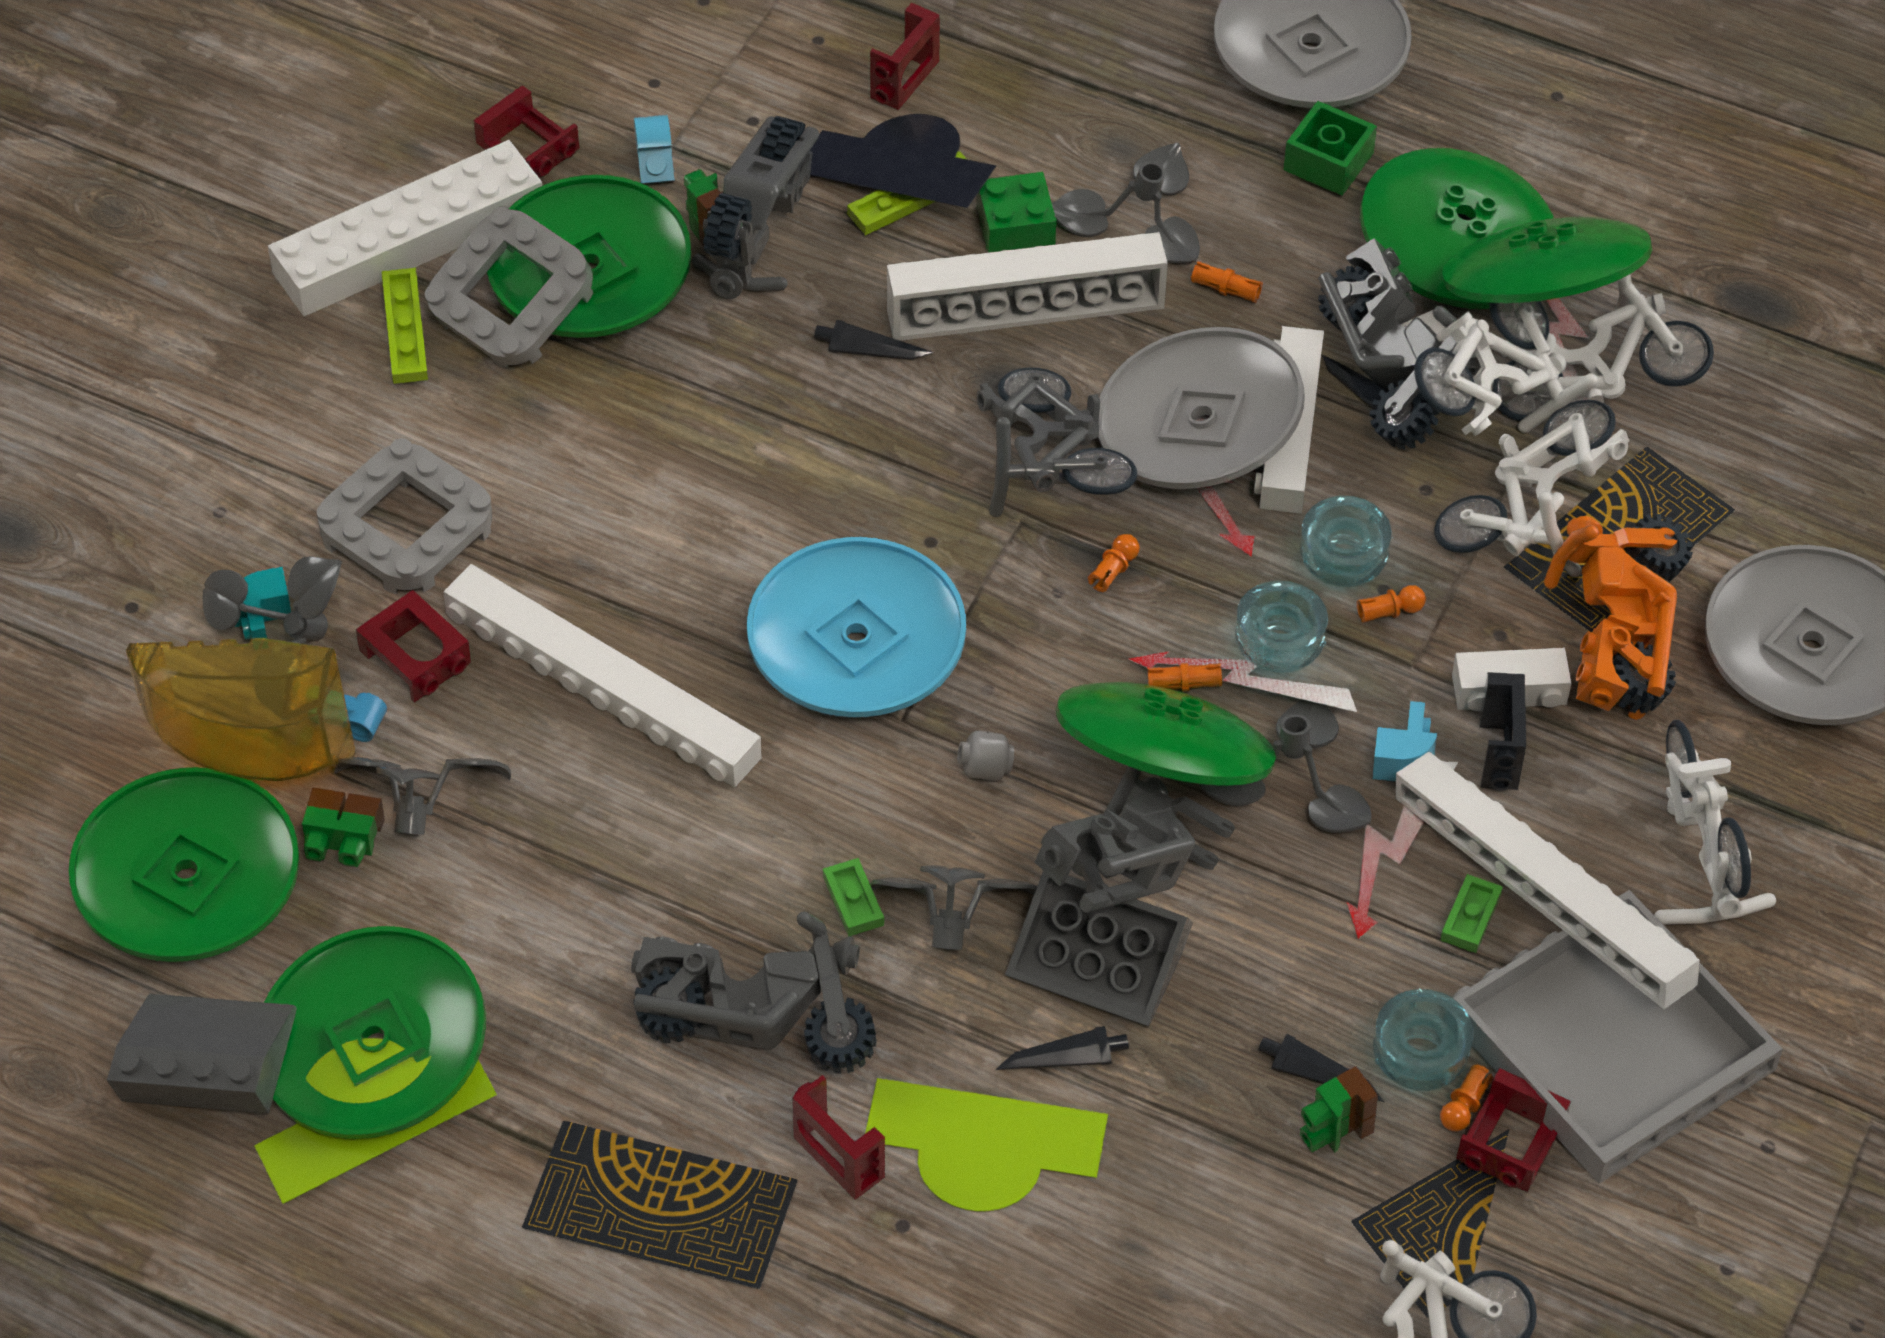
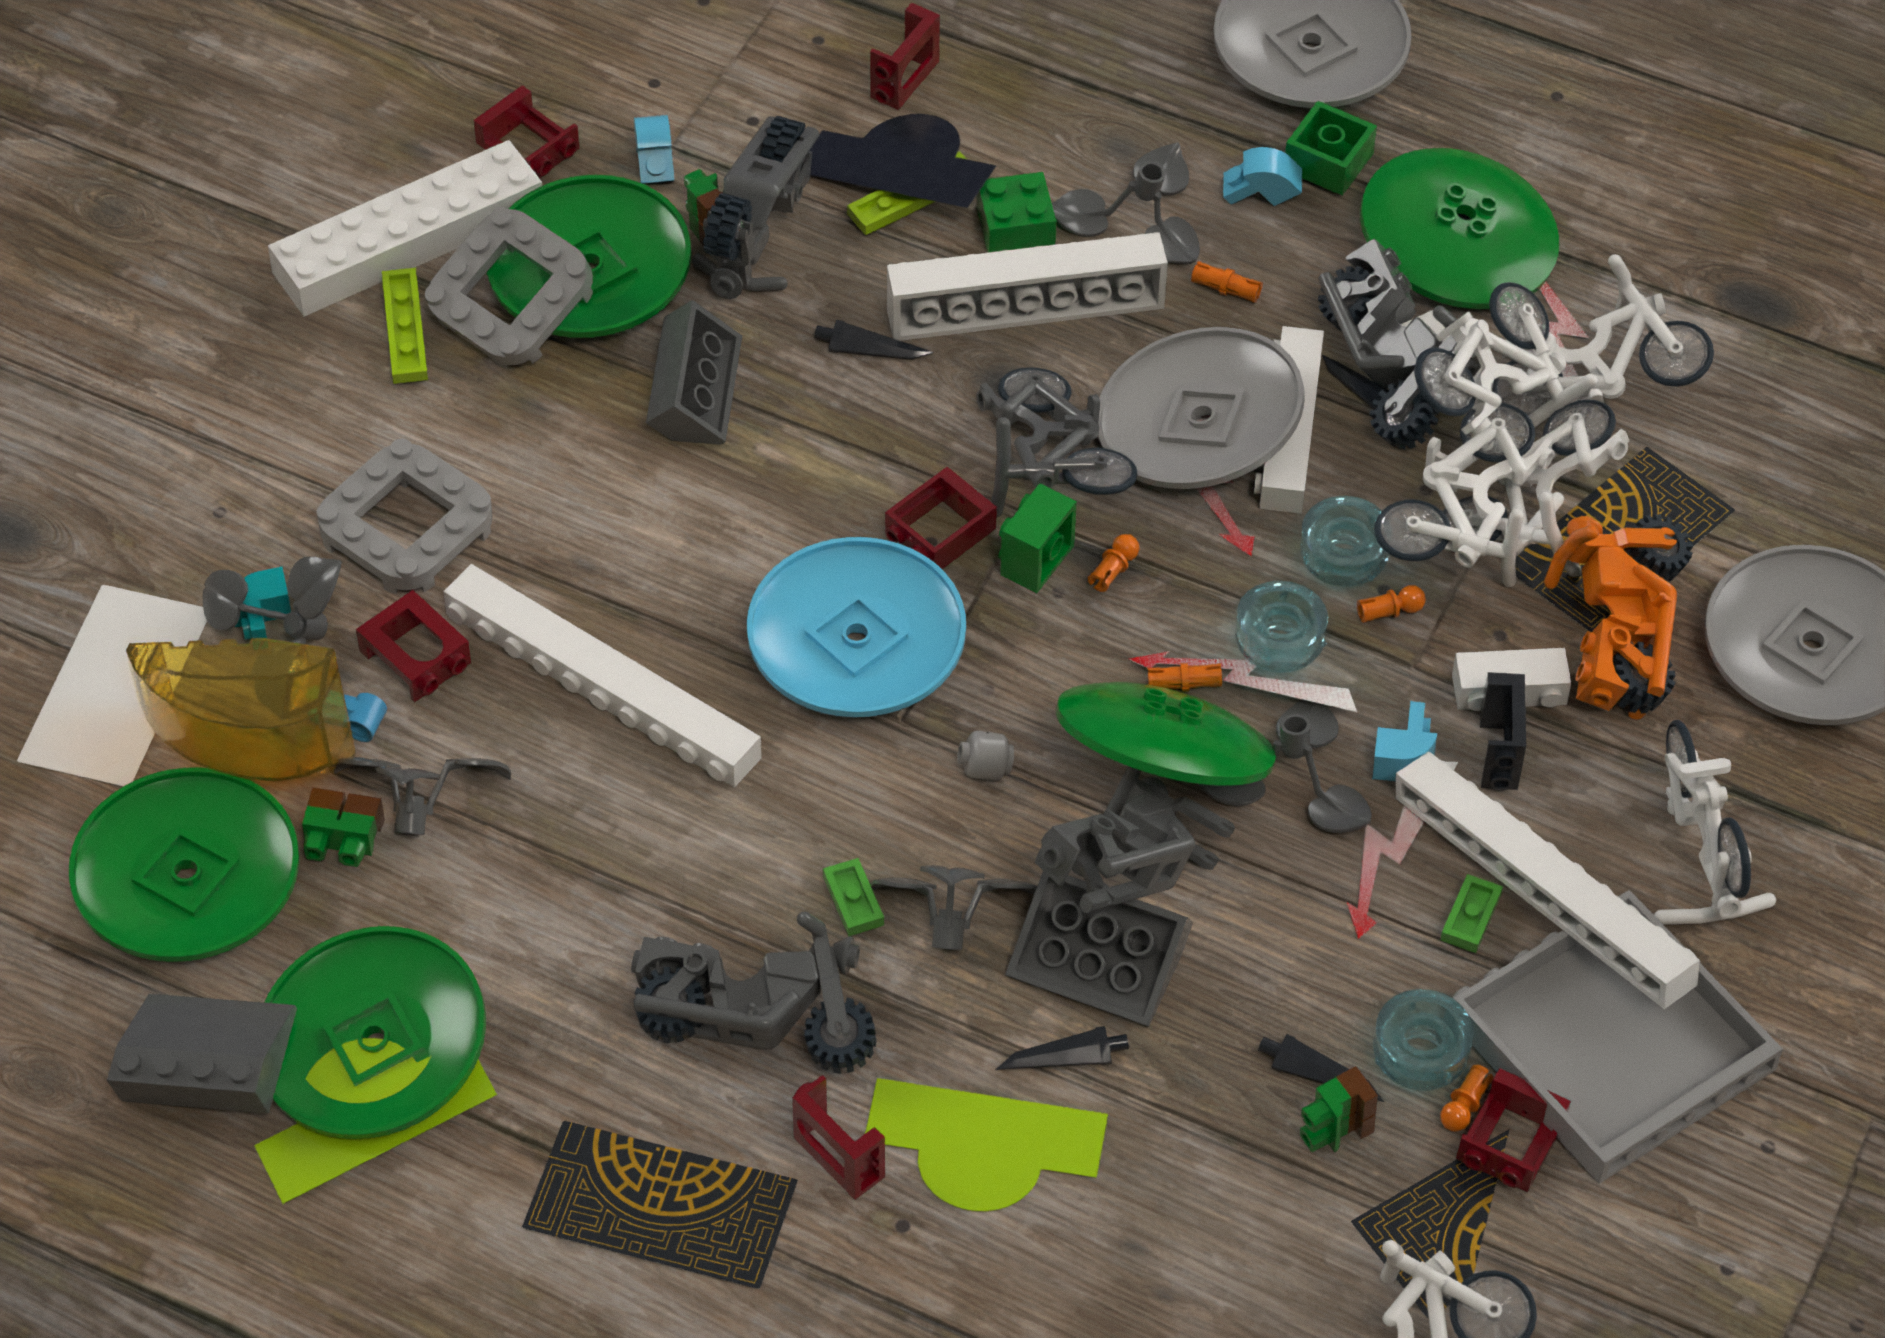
(93, 710): none -> white sticker
(694, 376): none -> dark grey slope
(959, 496): none -> dark red window
(1037, 537): none -> green brick
(1264, 171): none -> medium azure brick
(1420, 530): none -> white piece
(1546, 260): green dish -> none

